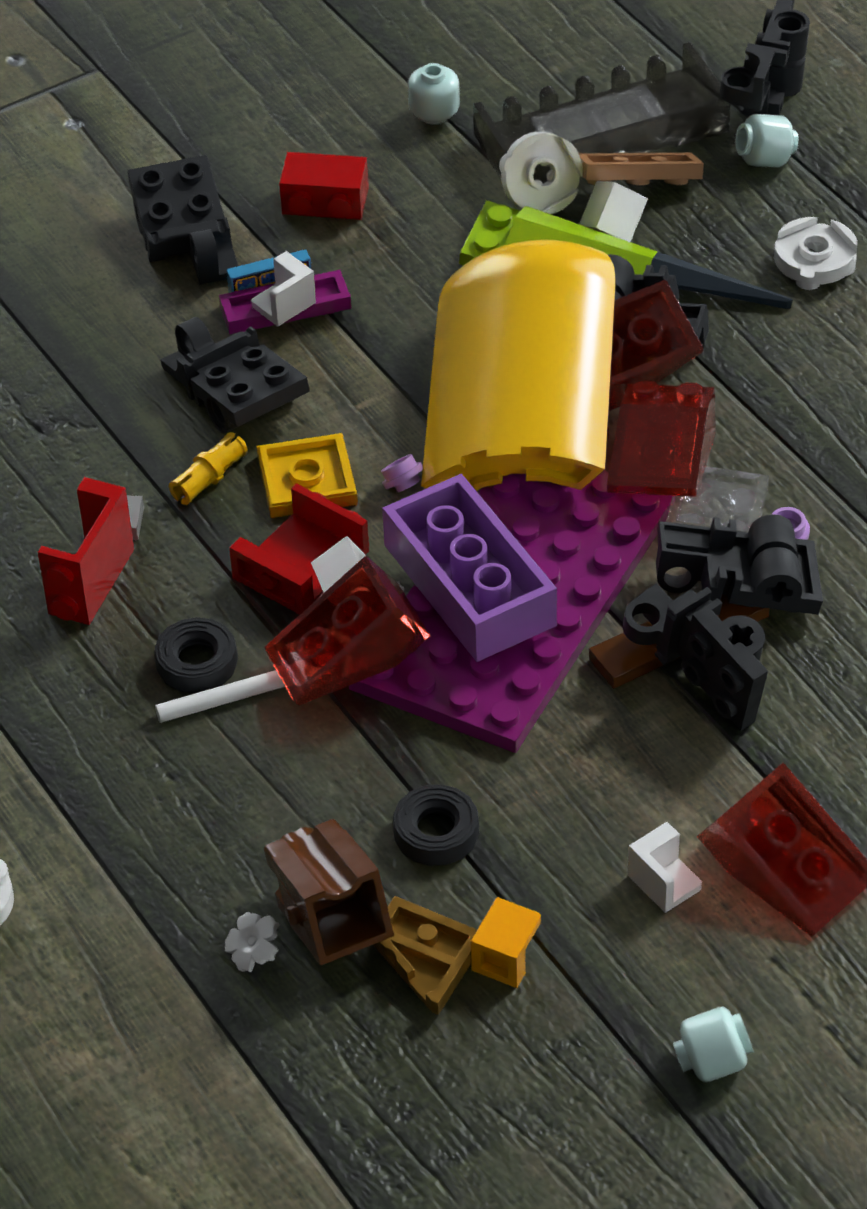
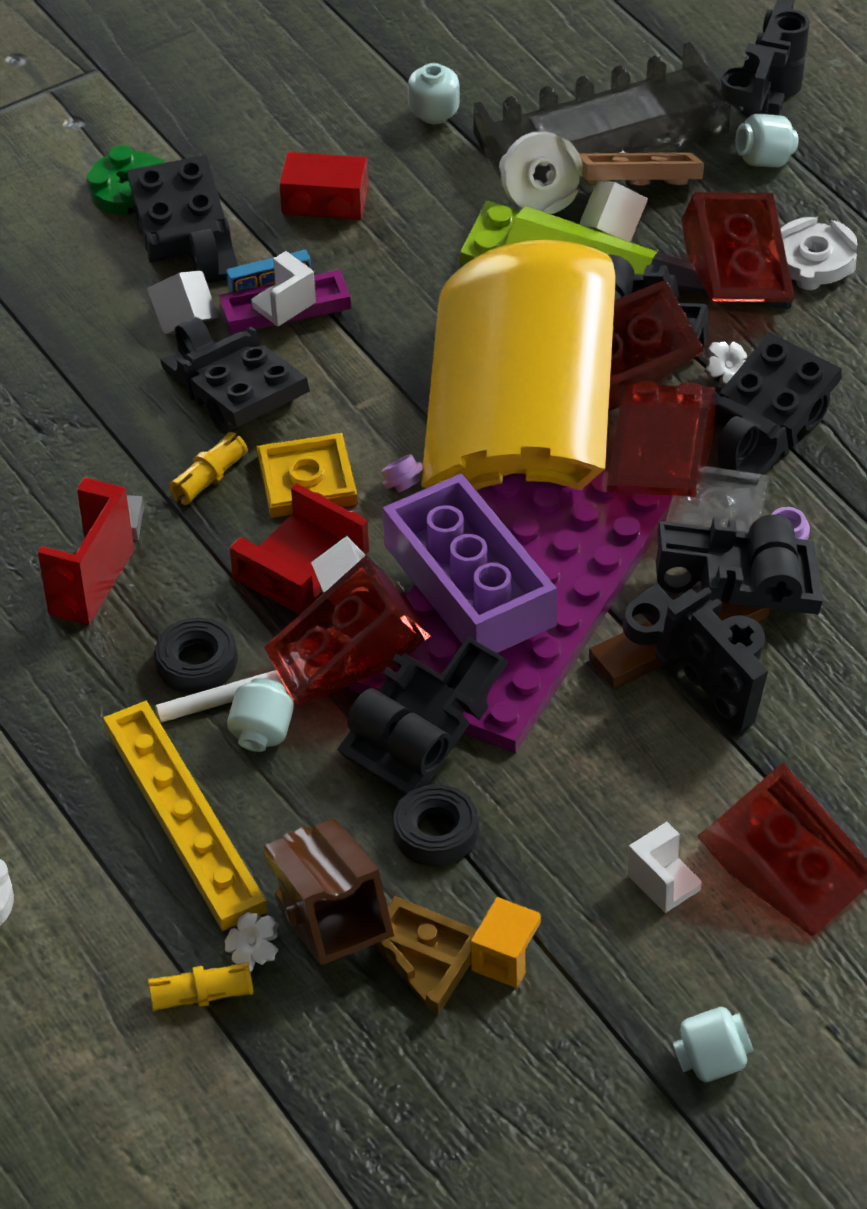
(109, 172): none -> green plate
(182, 299): none -> white panel
(184, 815): none -> yellow plate
(200, 986): none -> yellow pin
(260, 714): none -> light aqua head
(418, 716): none -> black plate
(724, 360): none -> white plant
(737, 247): none -> clear red slope
(770, 402): none -> black plate

